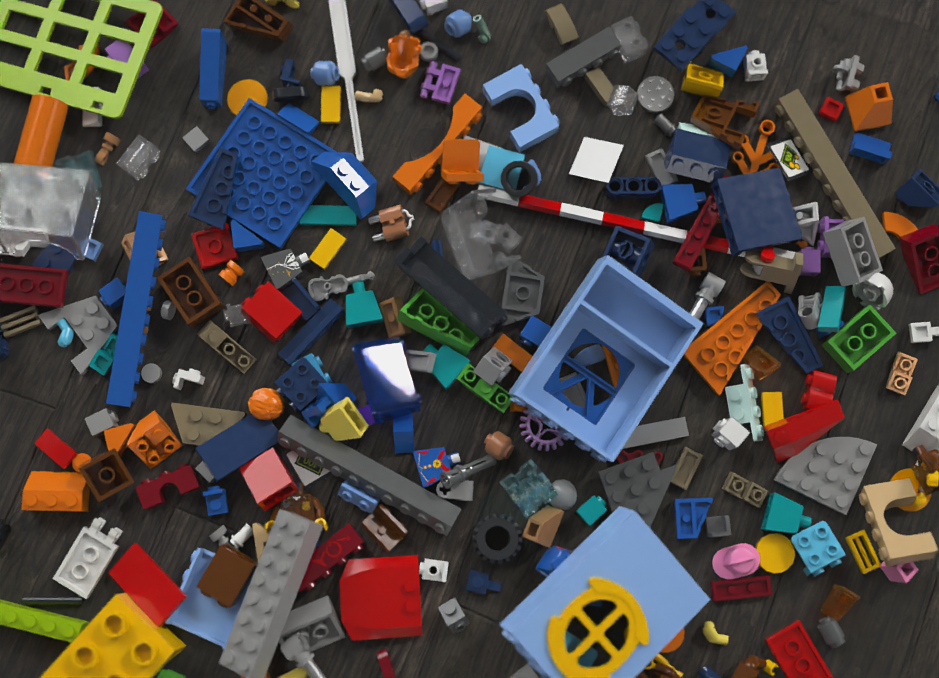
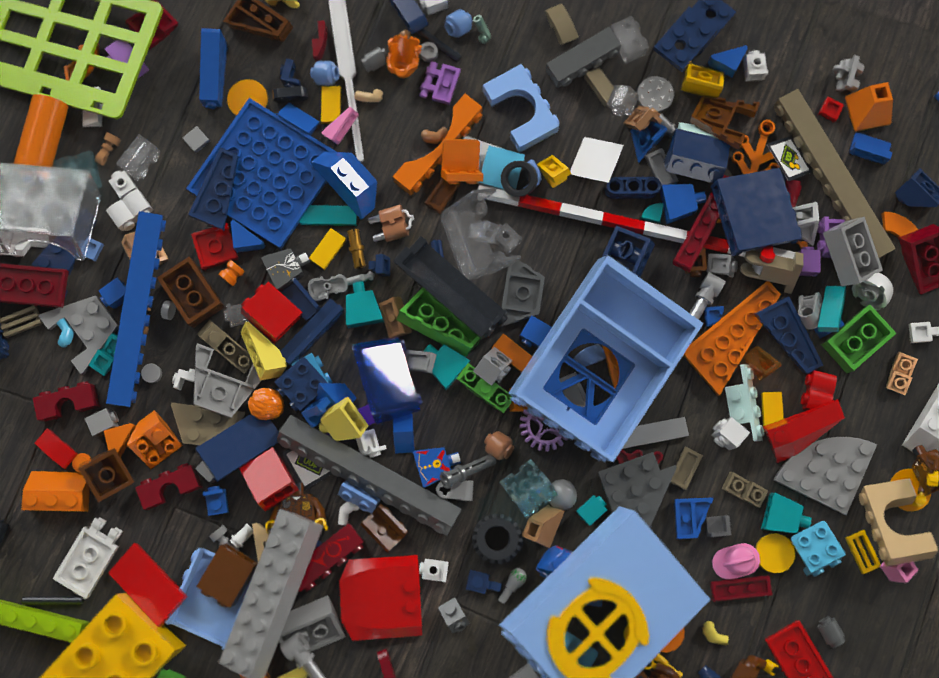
(49, 404): none -> dark red arch
(118, 178): none -> white brick
(126, 211): none -> white brick
(217, 391): none -> light grey wing
(264, 355): none -> light yellow slope
(320, 44): none -> dark red slope
(340, 126): none -> bright pink slope
(344, 512): none -> white arm
(356, 248): none -> pearl gold pin
(369, 444): none -> white bracket
(381, 265): none -> dark blue tile
(434, 137): none -> medium nougat arm
(516, 579): none -> light grey piece
(554, 170): none -> yellow slope
(641, 118): none -> medium nougat bracket
(647, 139): none -> blue slope
(722, 264): none -> light grey bracket
(794, 189): none -> dark red cone
(839, 602): clear orange slope -> none

